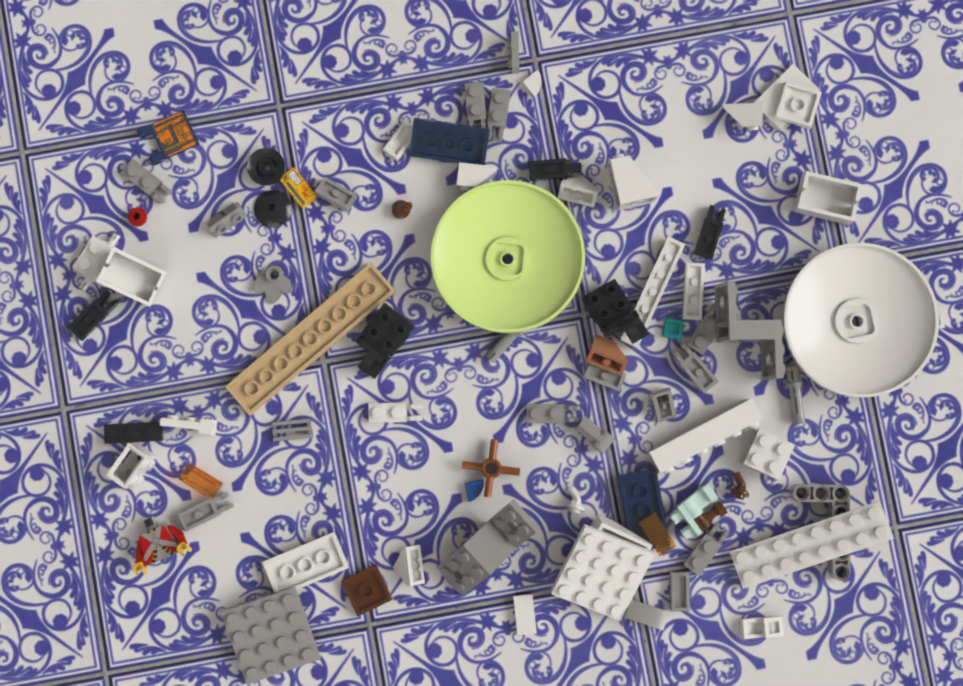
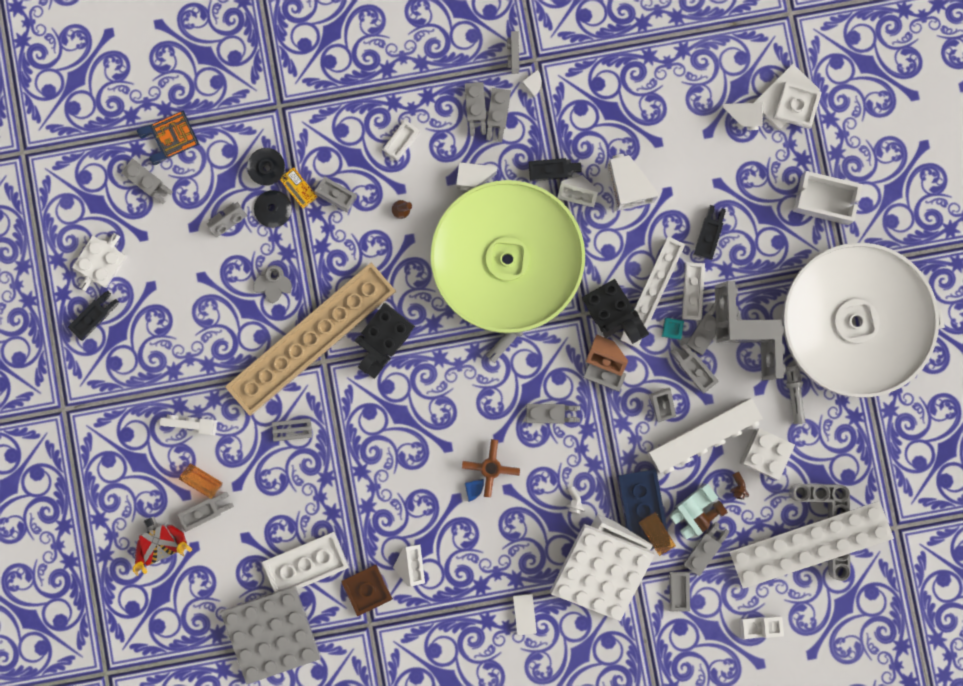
(131, 276): white piece -> none
(132, 462): white piece -> none
(133, 432): black plate -> none
(143, 217): red plate -> none
(392, 412): white hinge -> none
(449, 141): dark blue plate -> none
(488, 547): light grey bracket -> none
(598, 437): light grey piece -> none
(646, 615): light grey slope -> none

